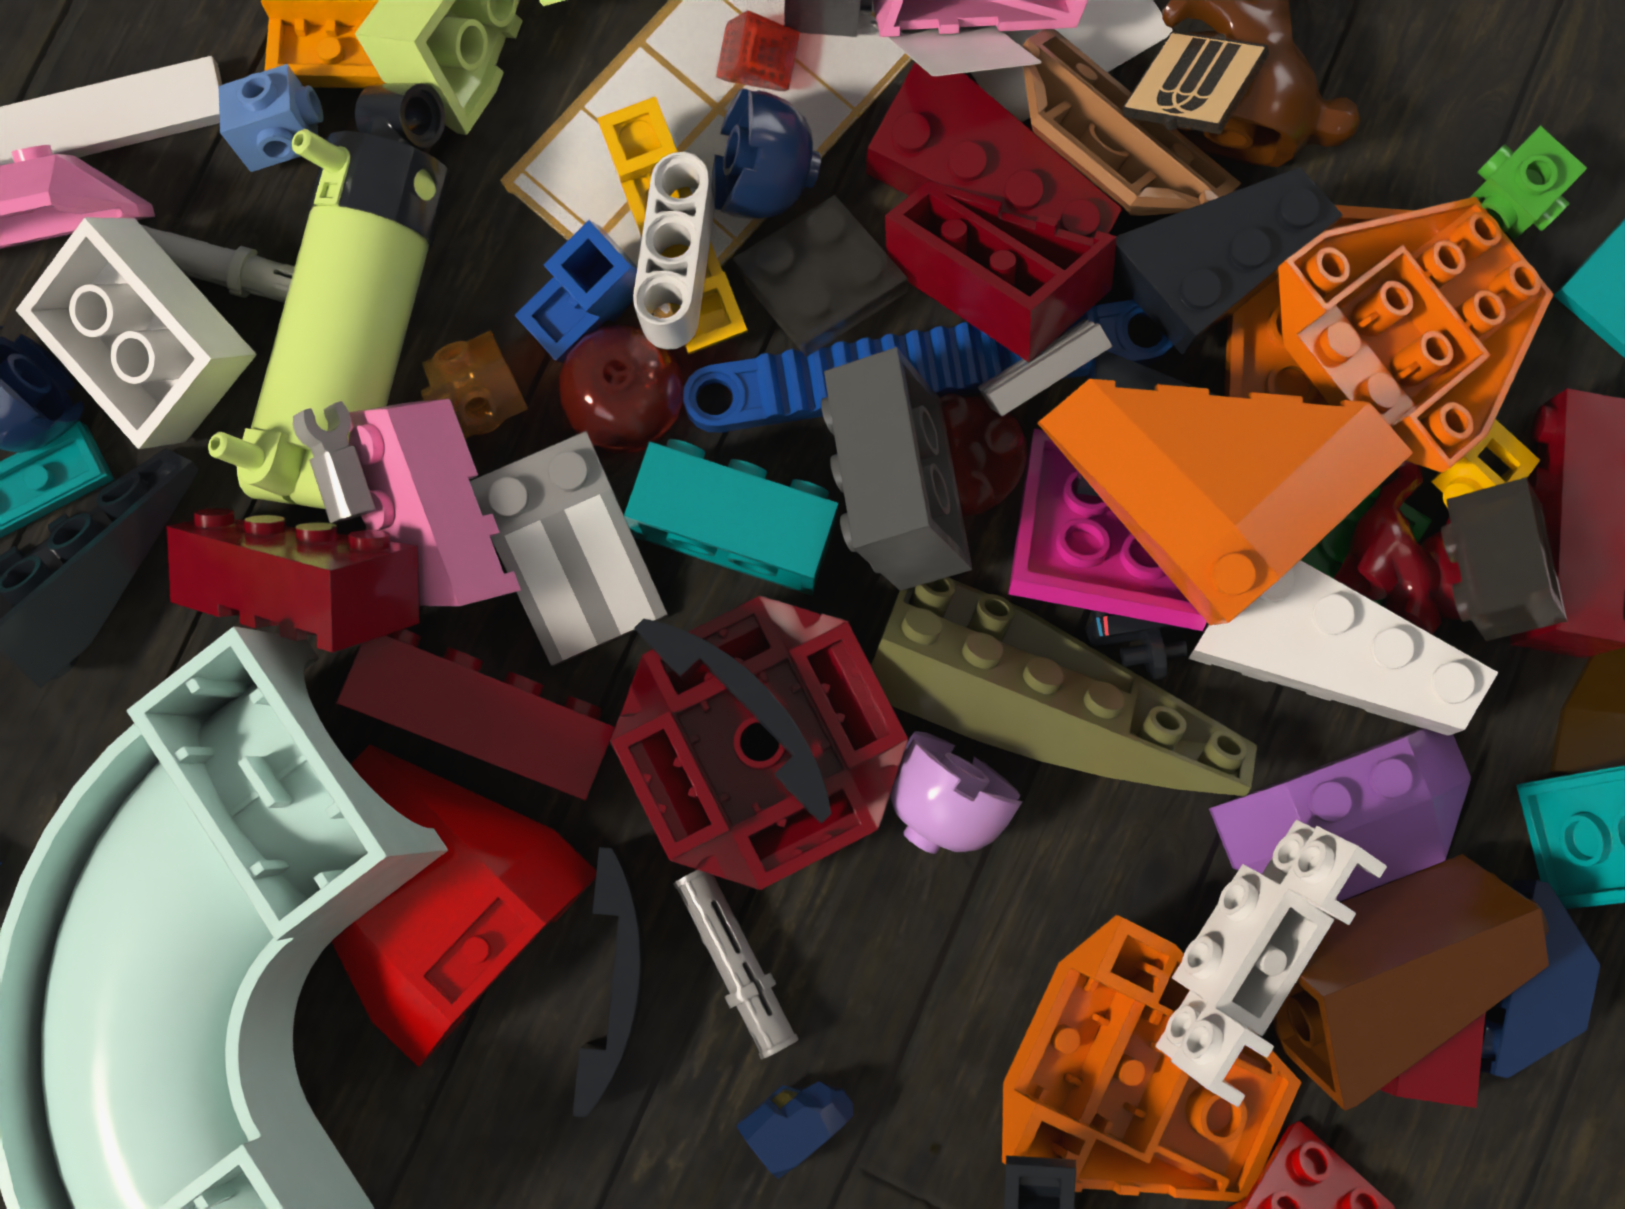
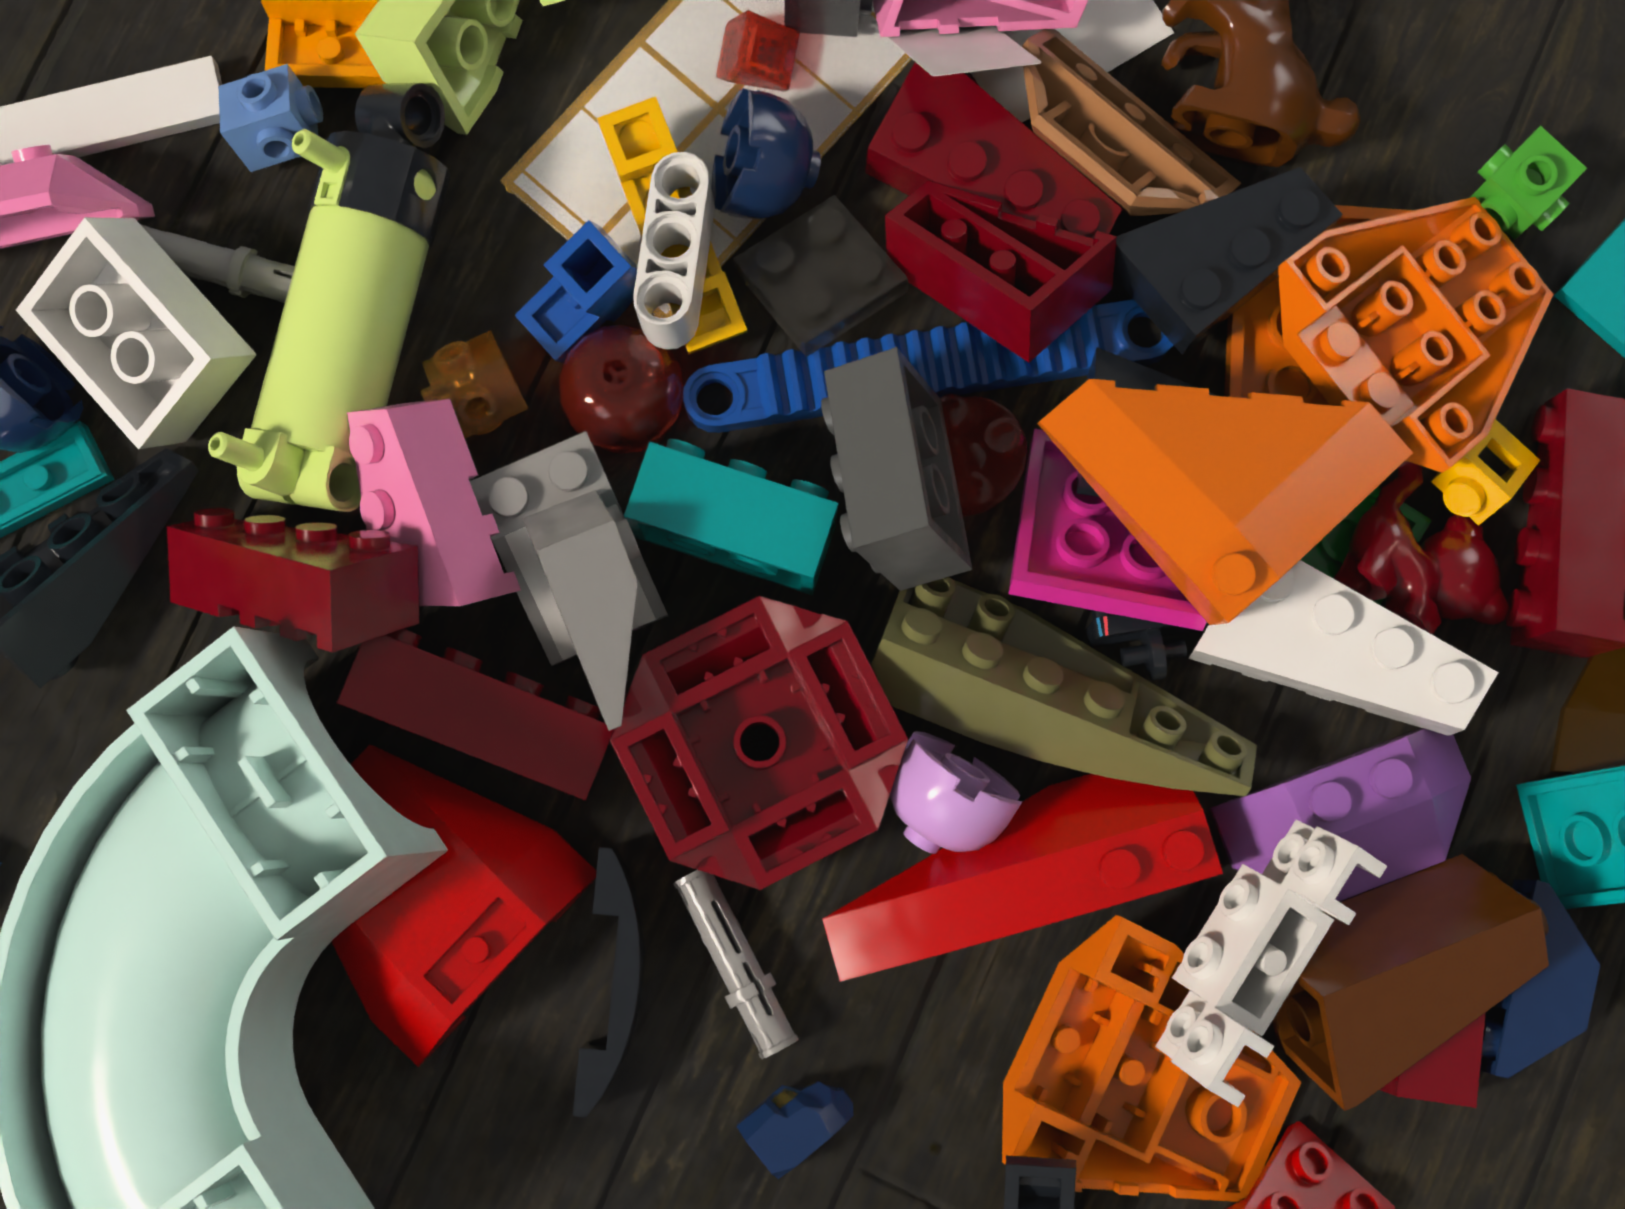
(335, 463): light grey bar -> none
(590, 574): none -> light grey slope
(687, 653): black slope -> none
(1056, 361): light grey tile -> none
(1057, 859): none -> red wedge
(1196, 82): piece -> none
(1503, 560): clear smoke brick -> none

